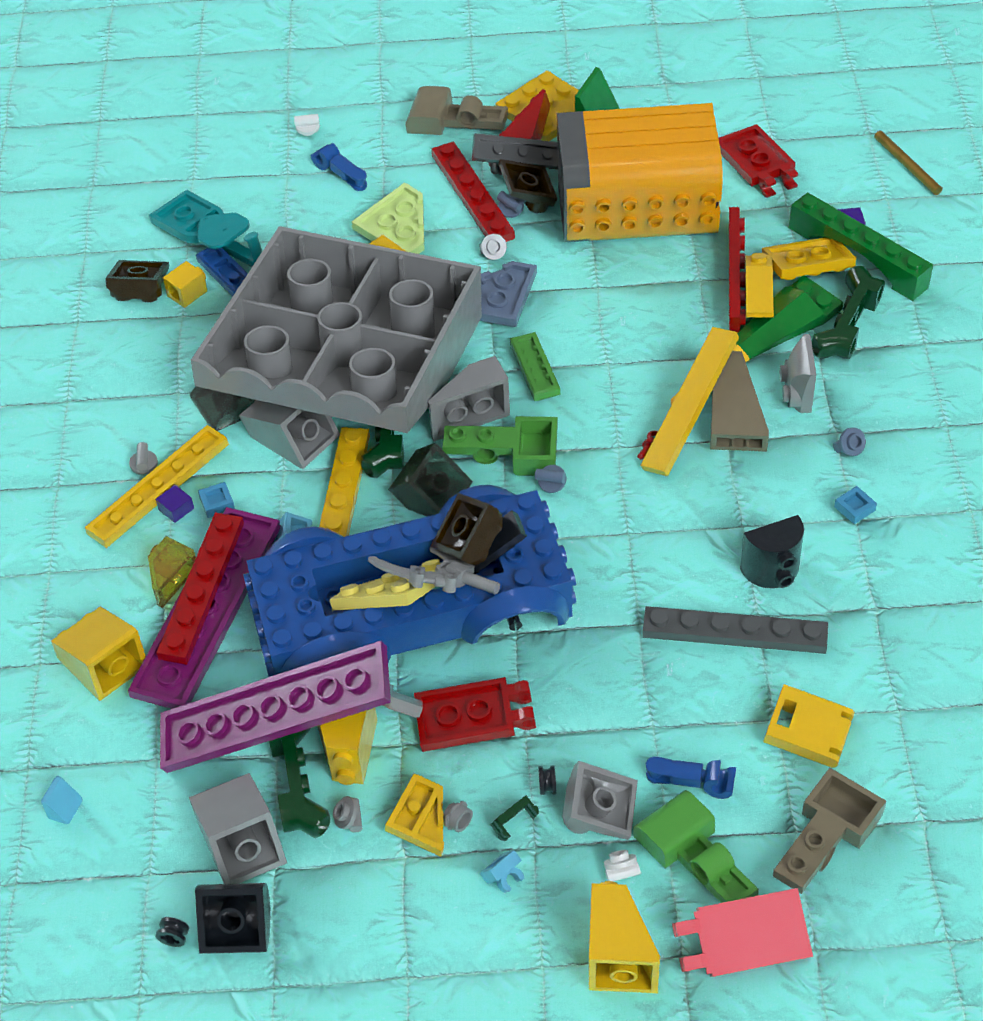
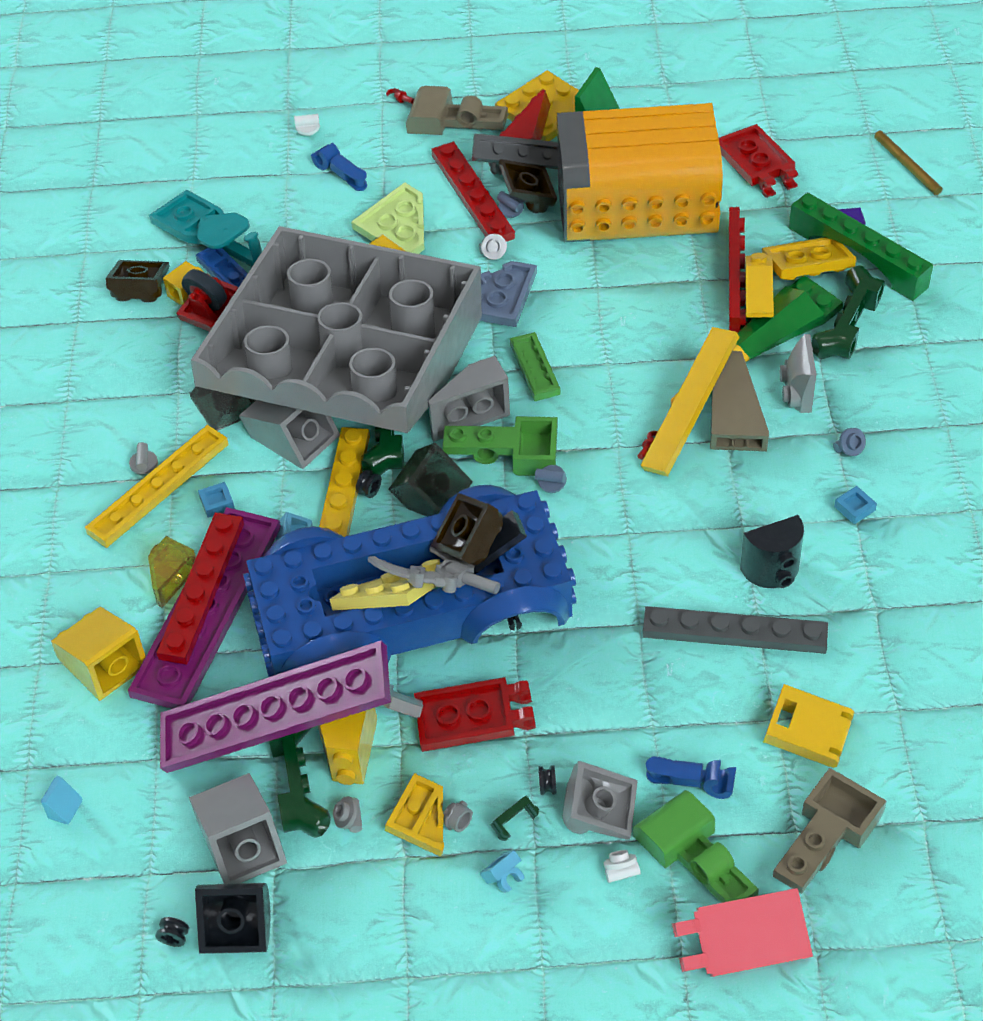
(175, 503): dark purple piece -> none
(206, 299): none -> plate
(368, 483): none -> black bush
(401, 96): none -> red hand
(619, 943): yellow slope -> none

